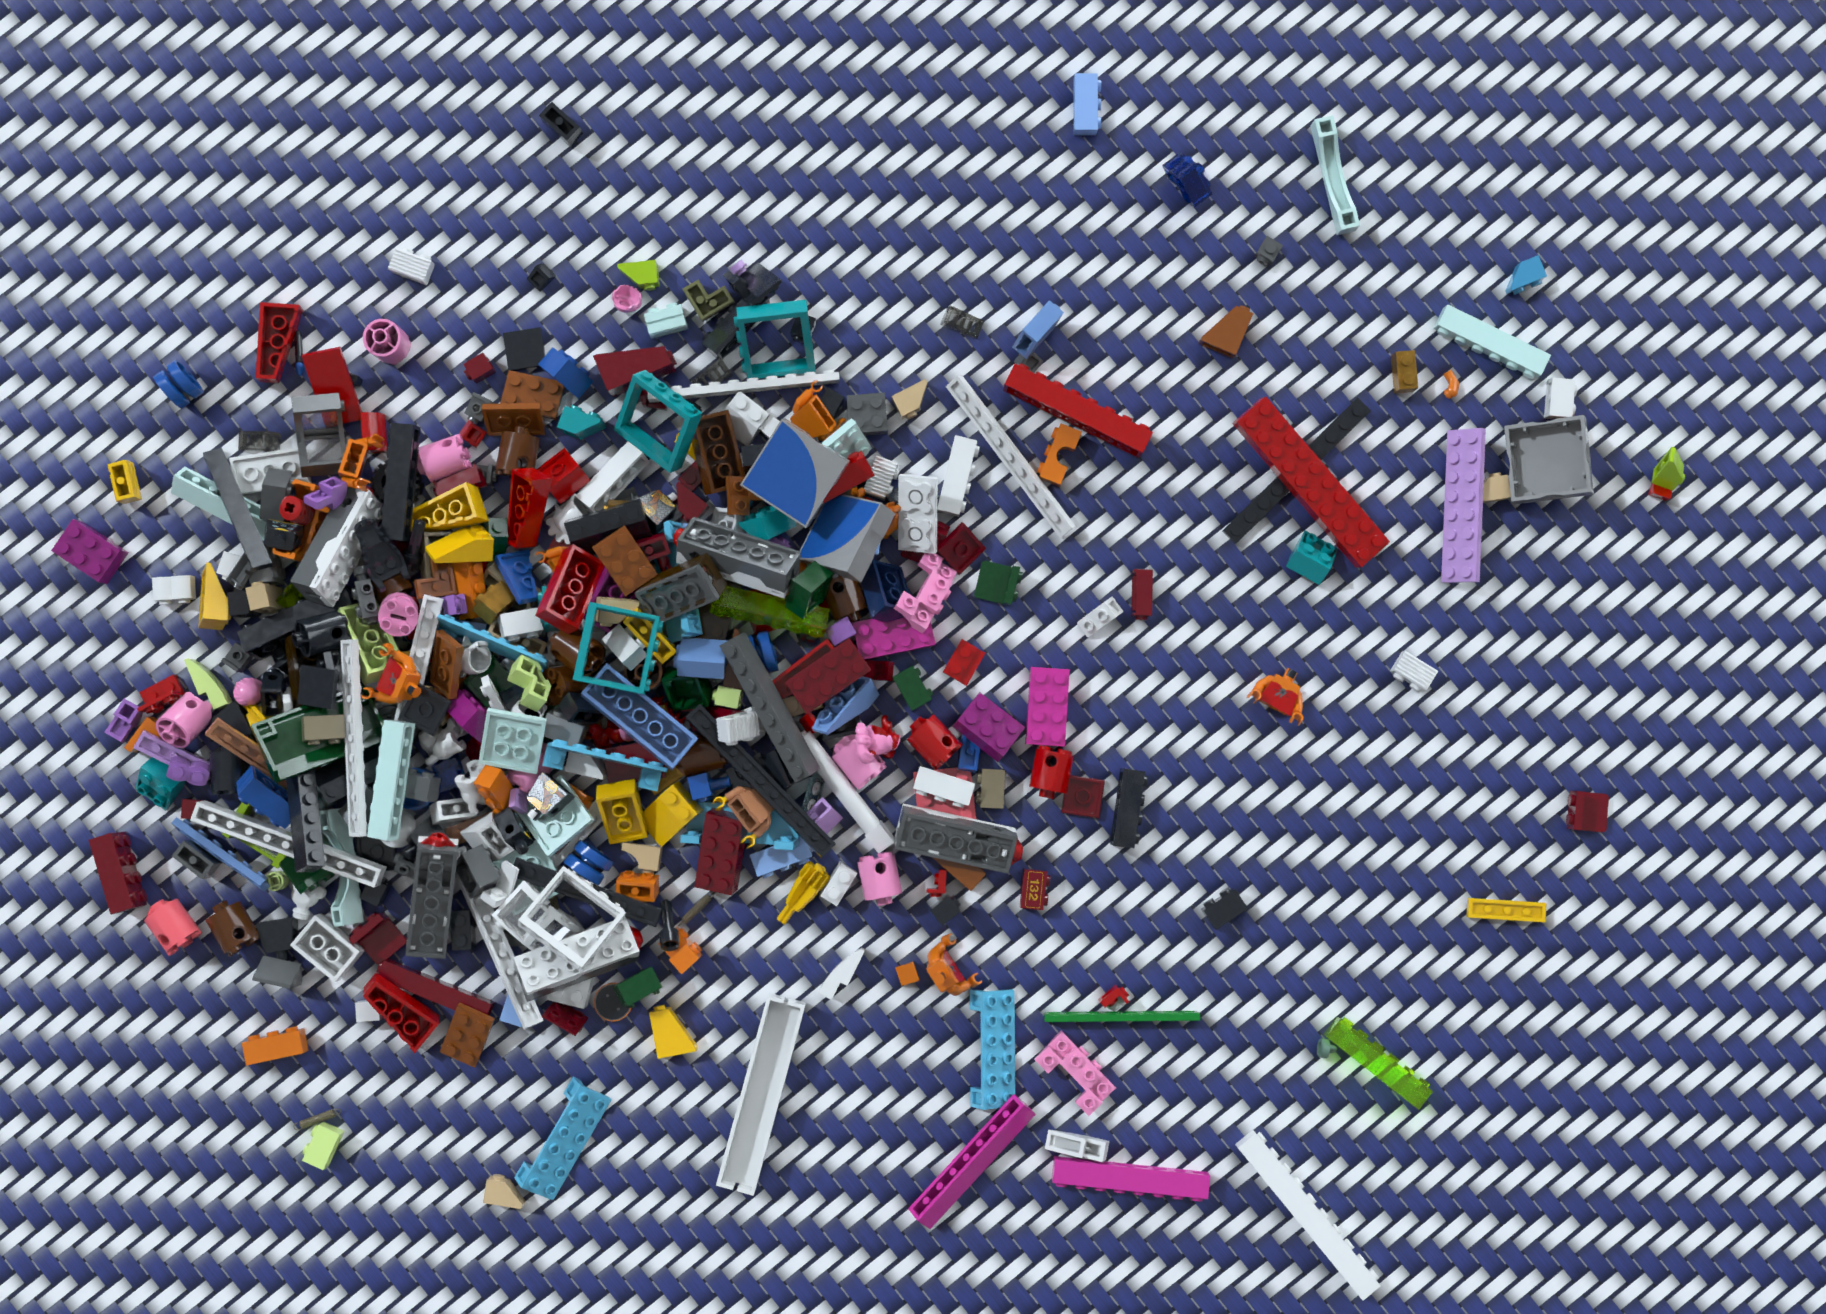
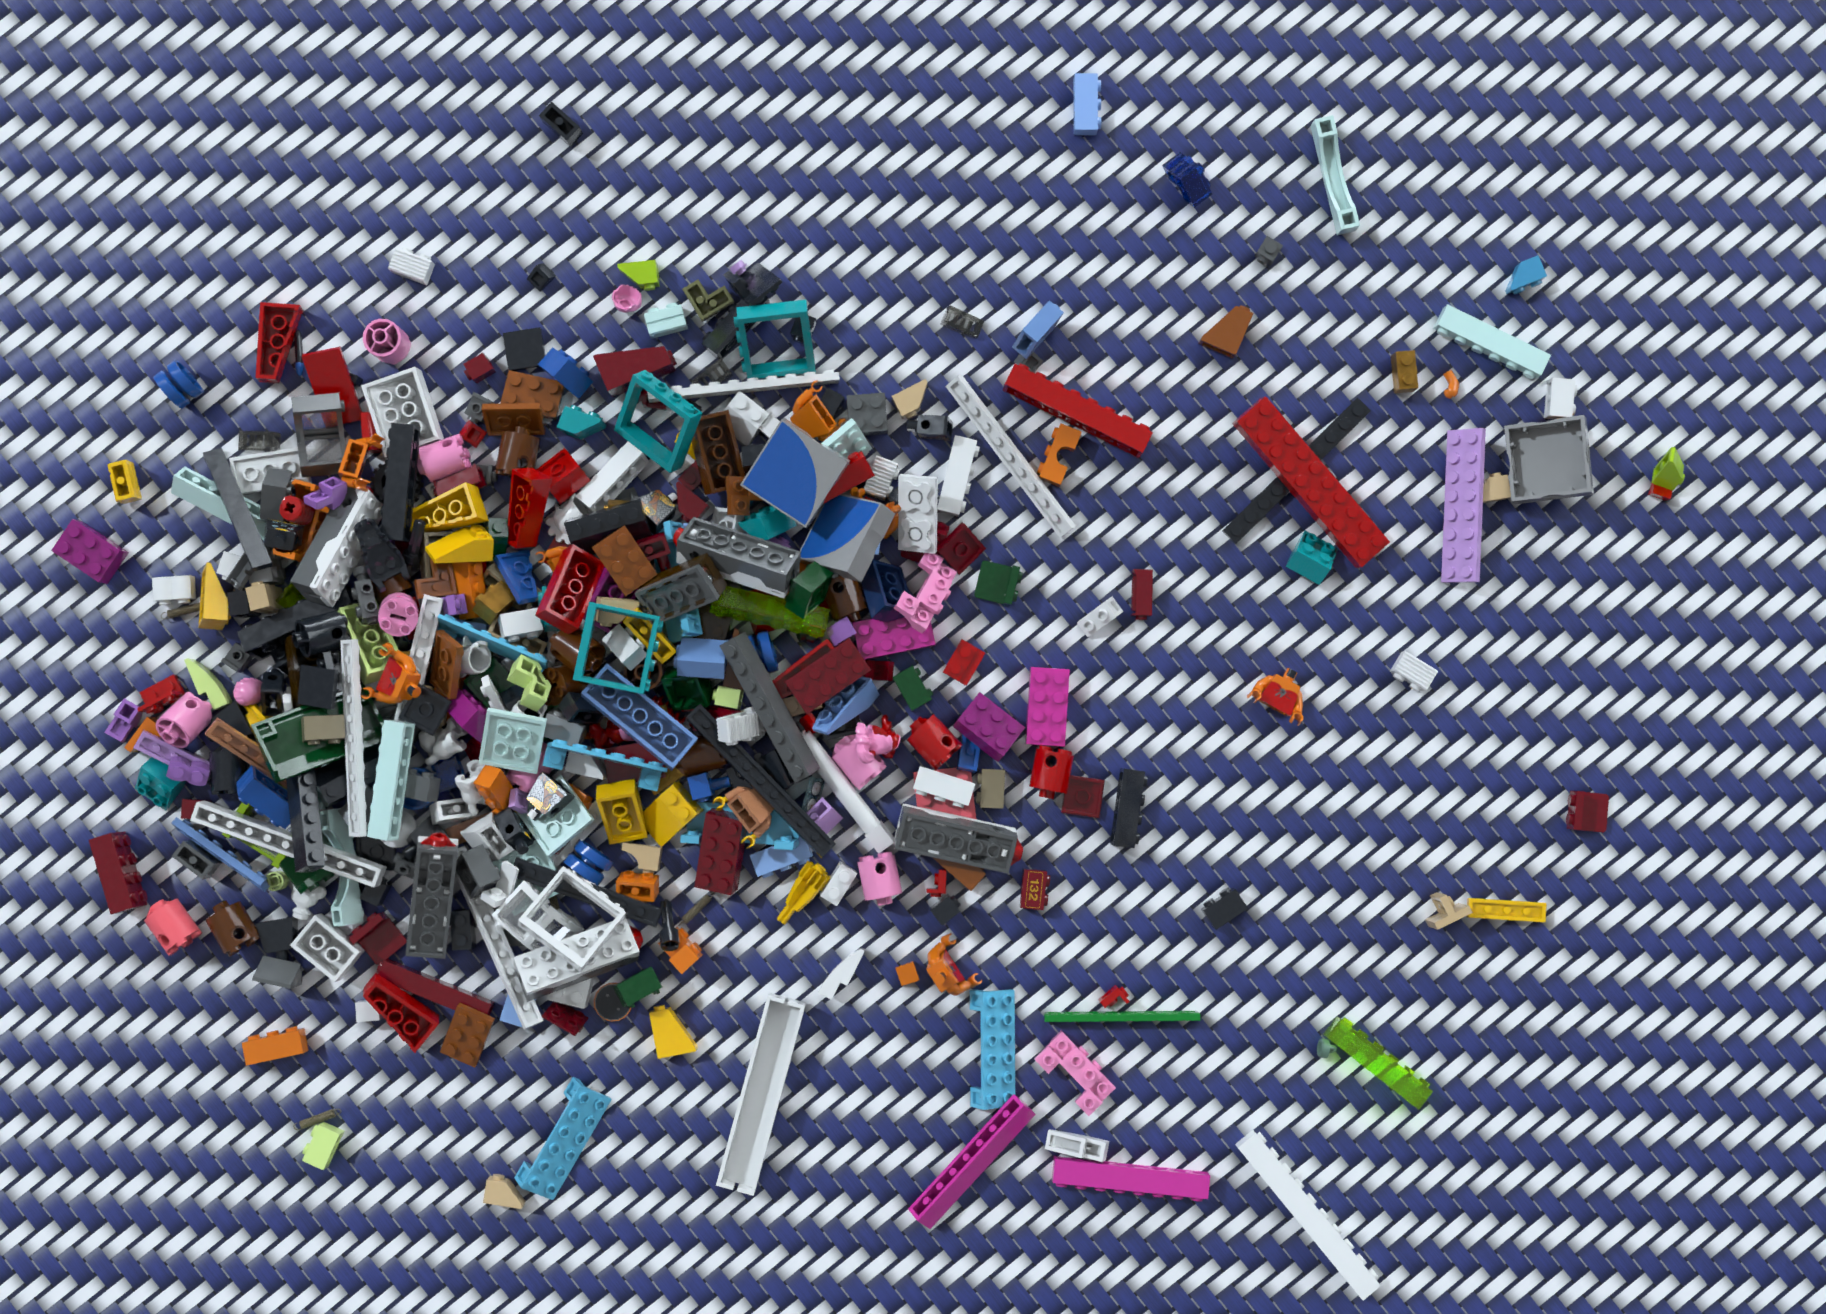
(182, 610): none -> dark tan piece
(402, 400): none -> white slope
(939, 428): none -> black torso
(1447, 911): none -> tan bracket

